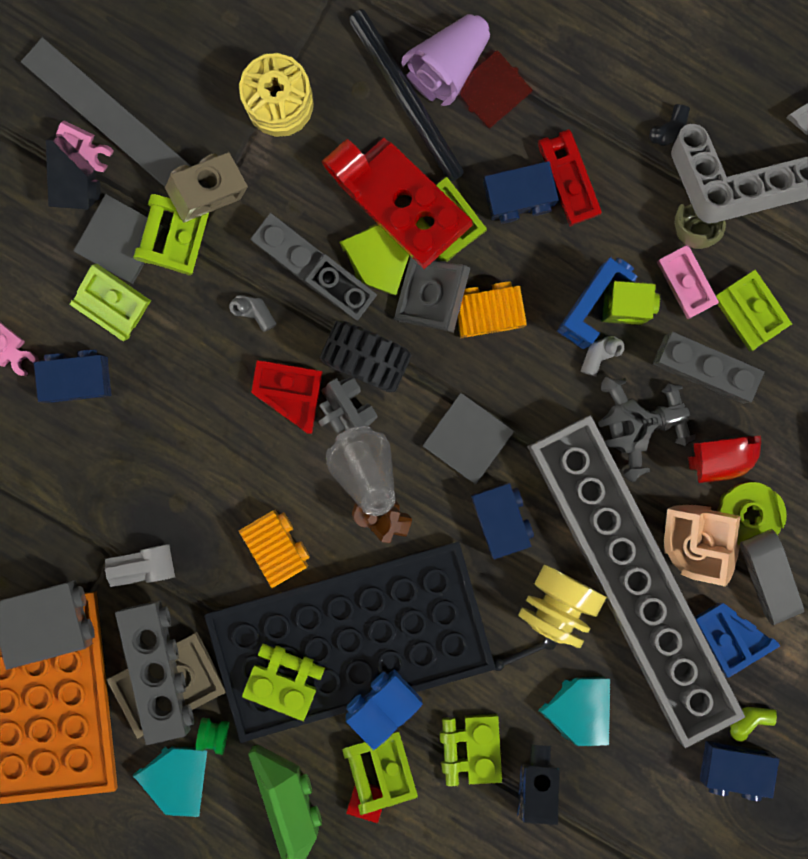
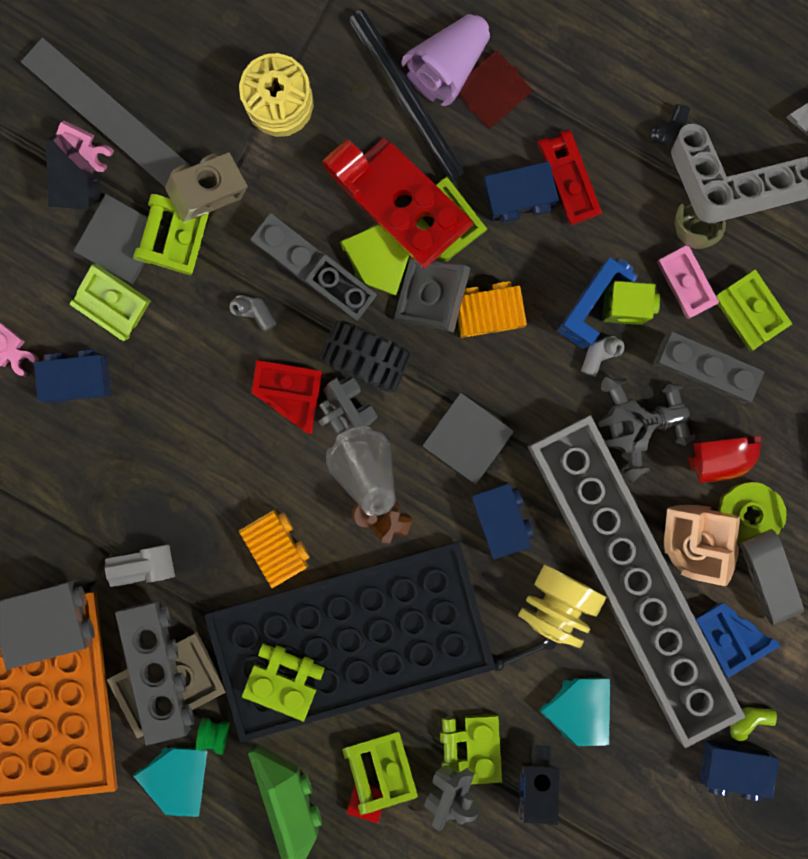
(383, 708): blue brick -> none
(455, 800): none -> dark grey hips

